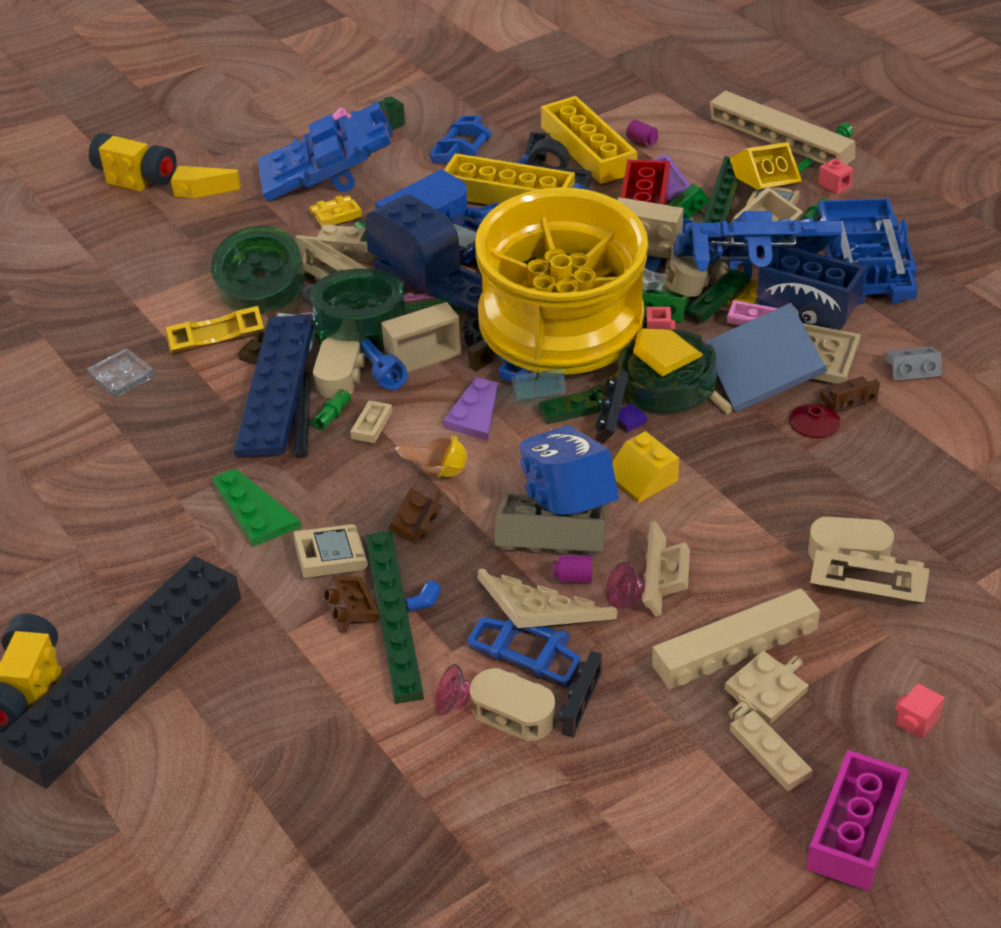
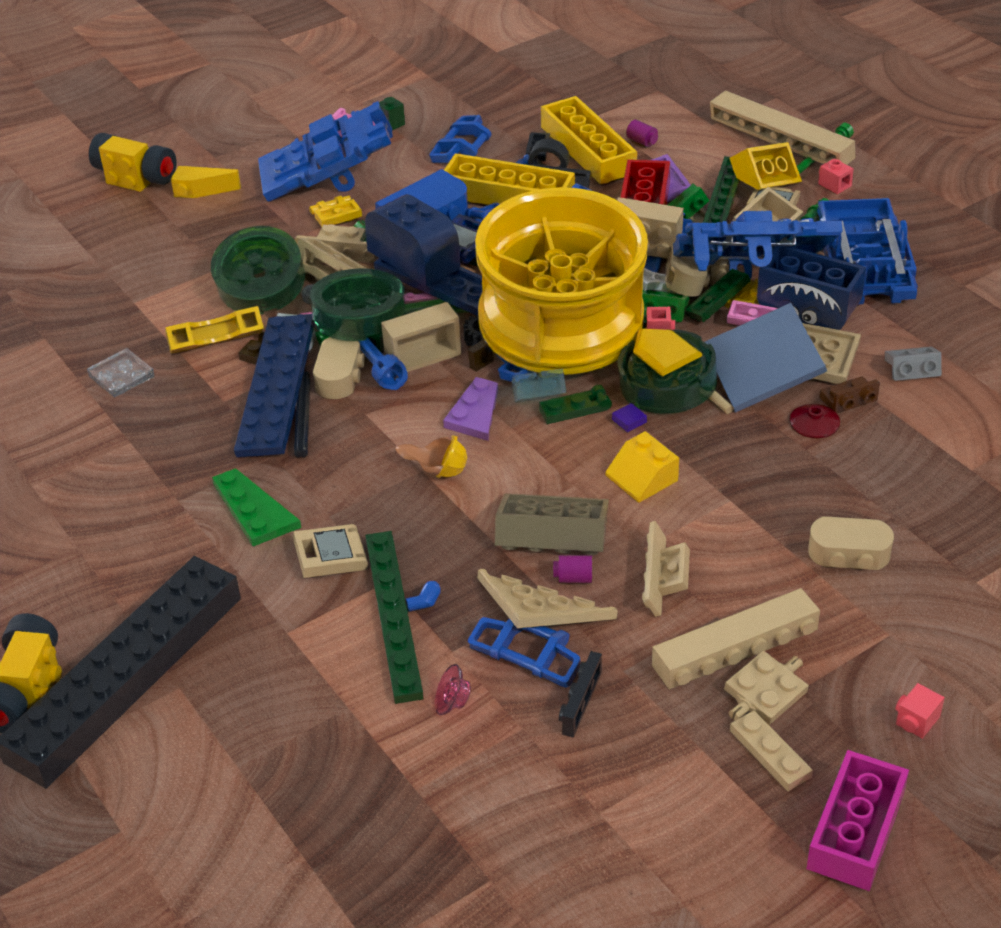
(331, 409): green pin -> none
(349, 601): reddish brown bracket -> none
(371, 421): tan plate -> none
(414, 515): reddish brown bracket -> none
(512, 704): tan brick -> none
(567, 471): blue brick -> none
(611, 406): black plate -> none
(623, 586): clear pink piece -> none
(918, 581): tan brick -> none

